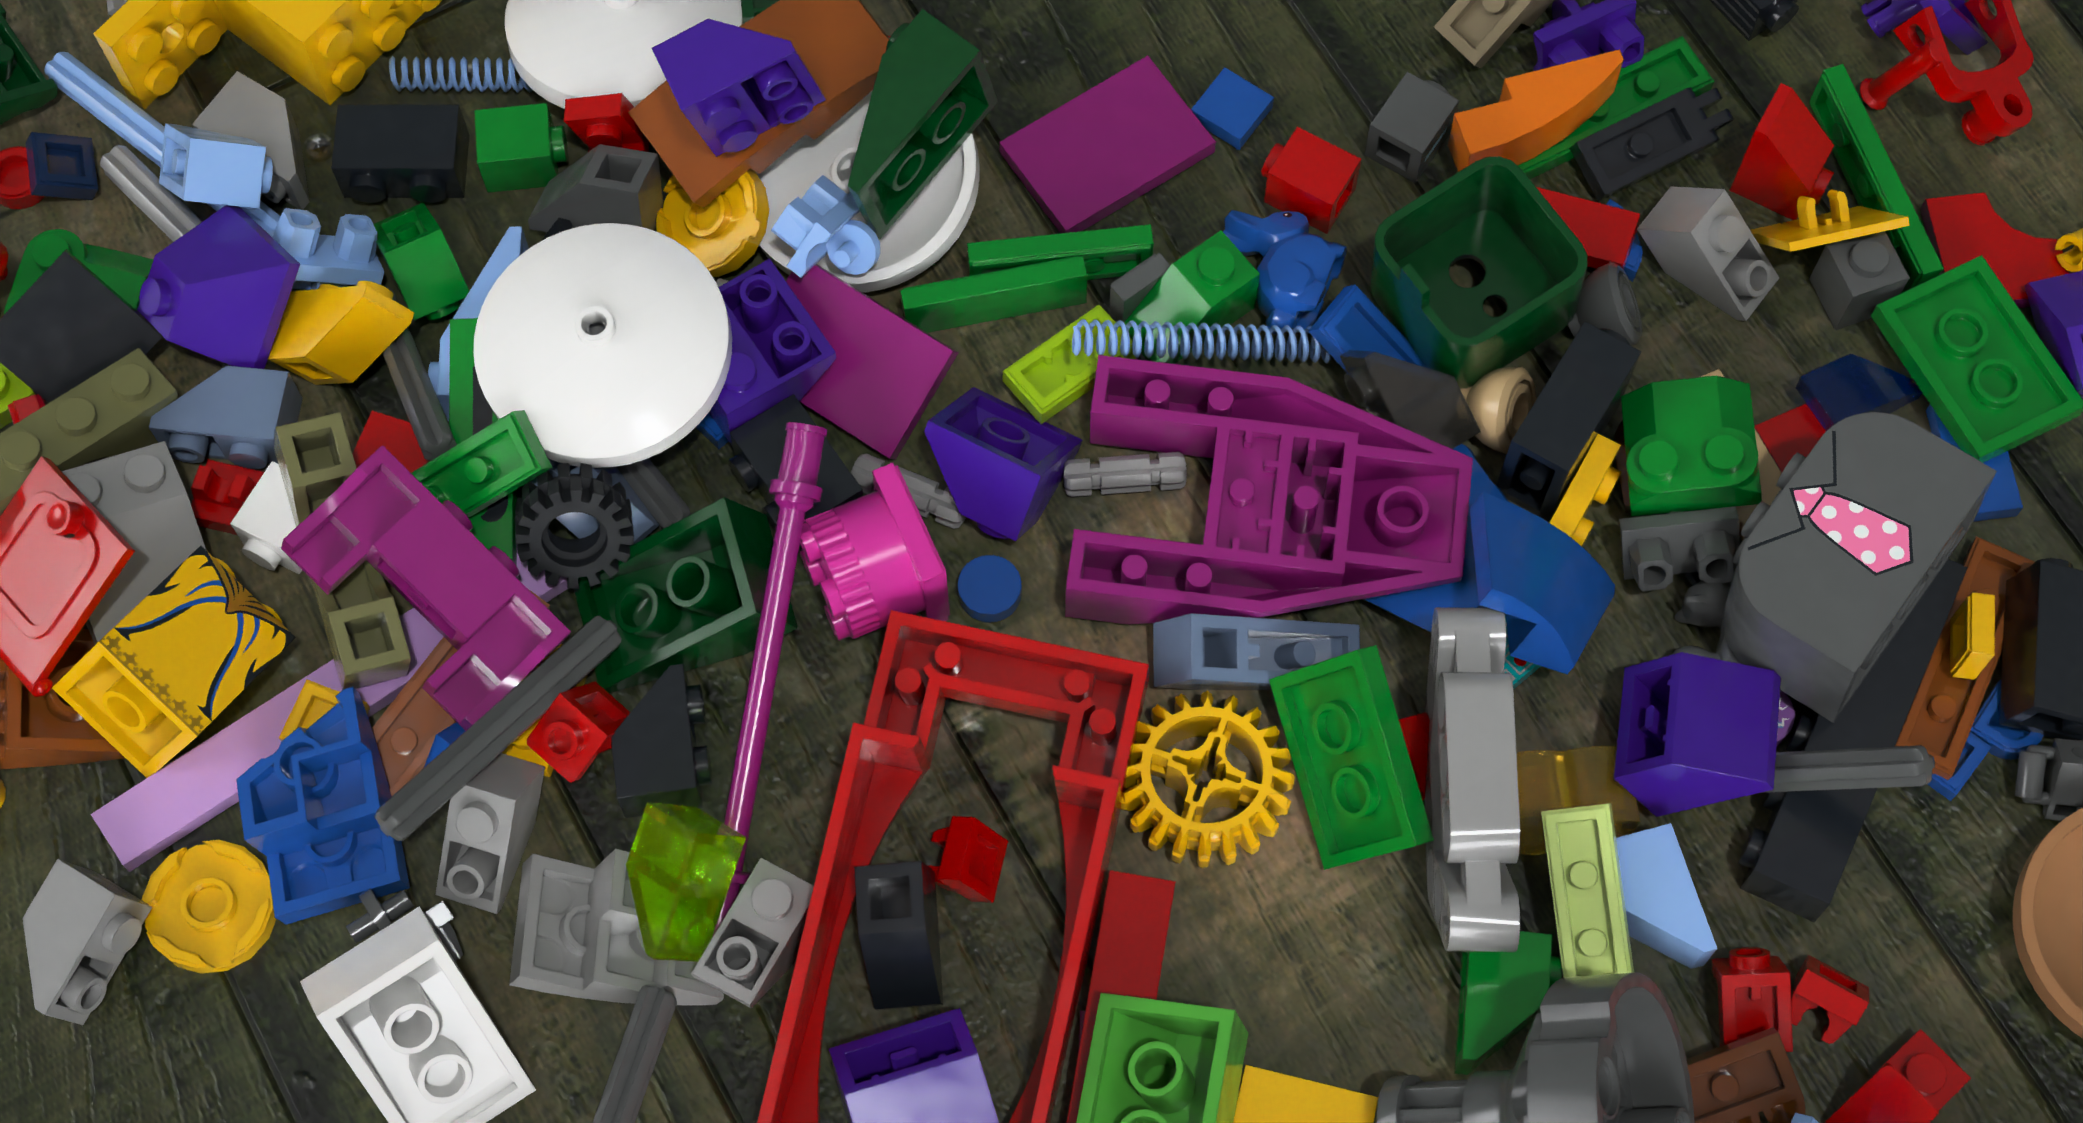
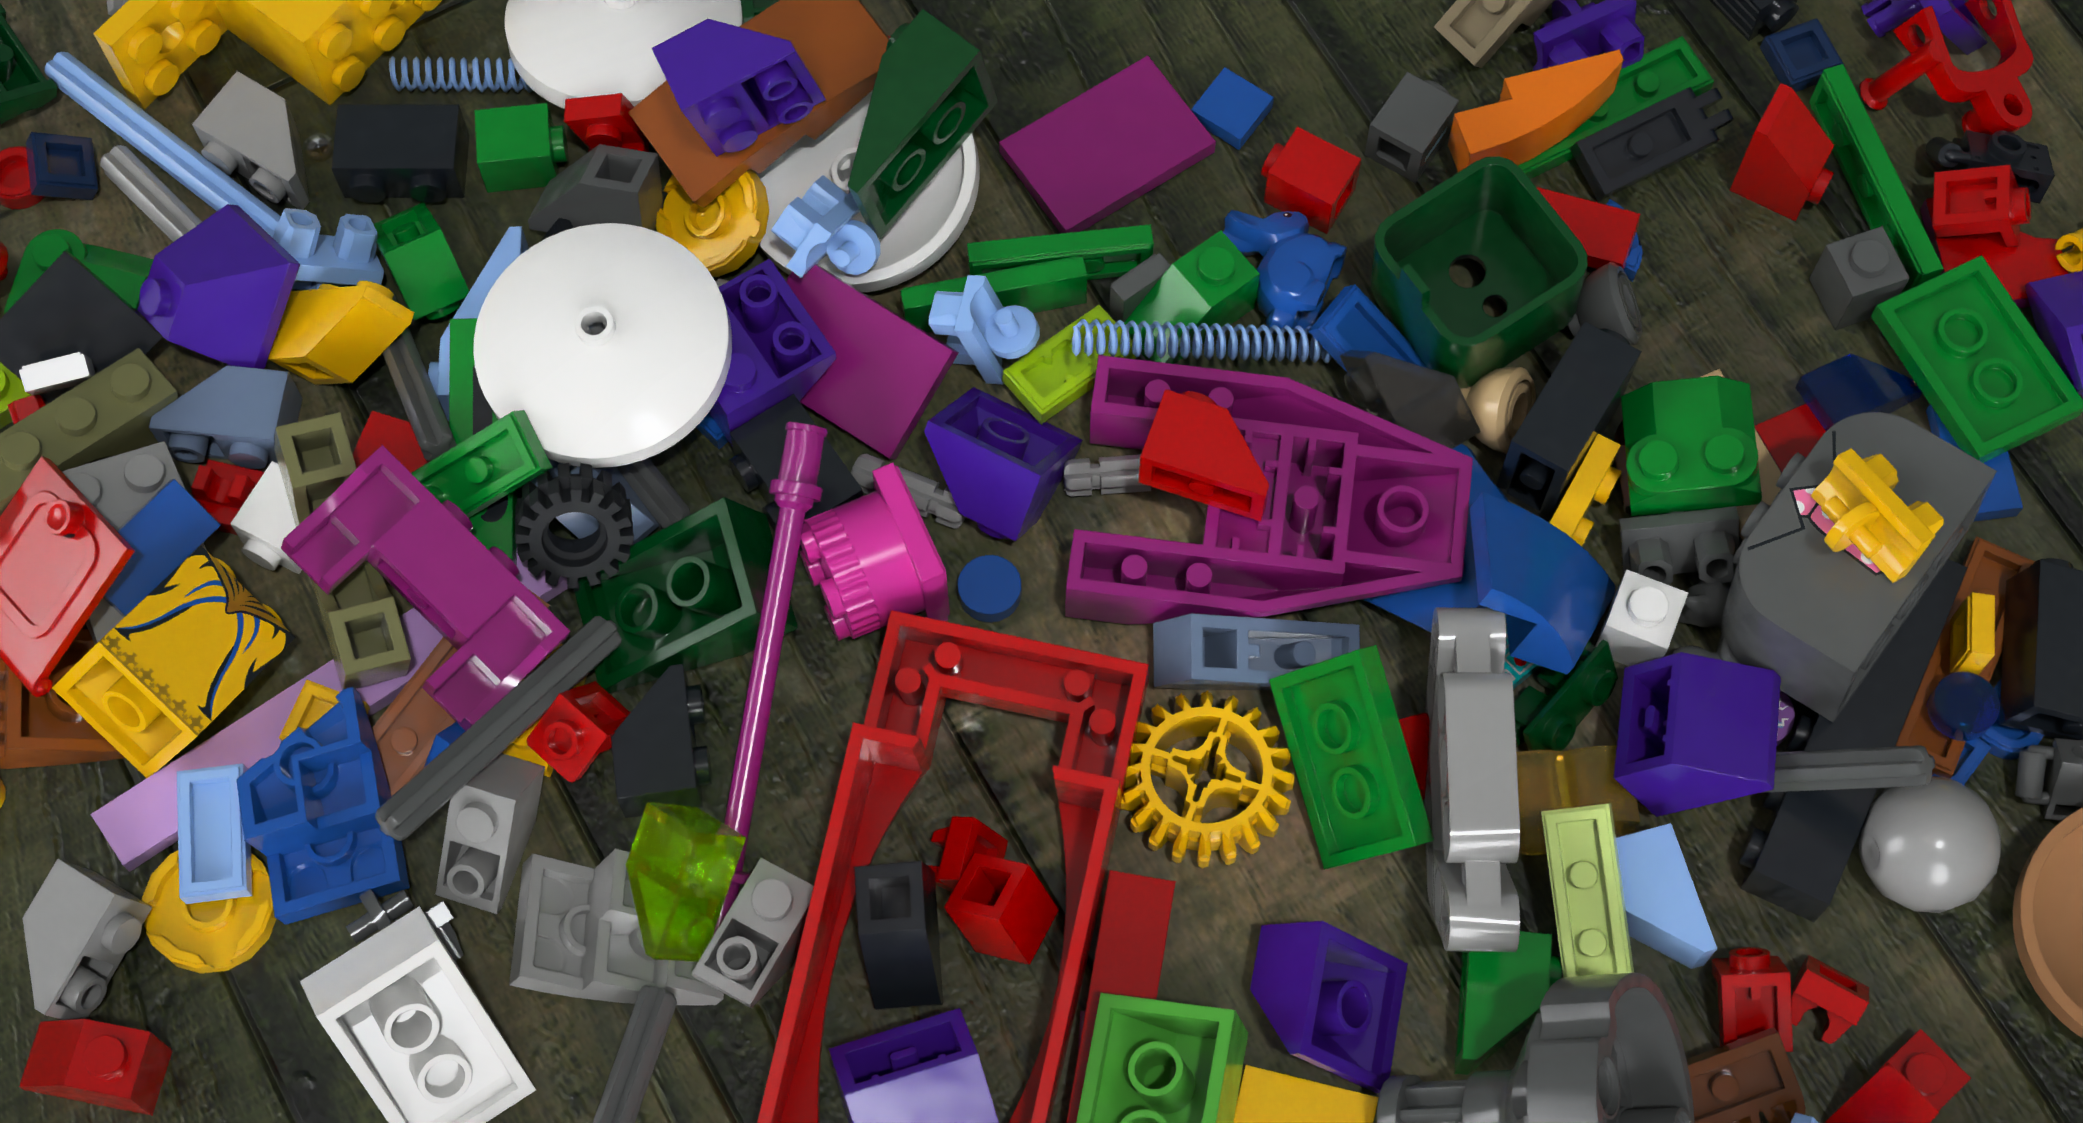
(56, 373): none -> white tile
(97, 1064): none -> red slope
(162, 537): none -> blue tile
(211, 837): none -> light blue tile
(214, 167): light blue slope -> none
(983, 327): none -> light blue hips
(1001, 908): none -> red brick
(1202, 456): none -> red slope
(1330, 998): none -> dark purple slope
(1552, 719): none -> dark green hinge
(1641, 619): none -> white brick
(1709, 249): light grey slope -> none
(1800, 54): none -> dark blue tile
(1829, 227): yellow piece -> none
(1872, 517): none -> yellow hips
(1930, 845): none -> light grey piece
(1963, 706): none -> clear blue tile
(1975, 150): none -> black piece
(1980, 203): none -> red bracket

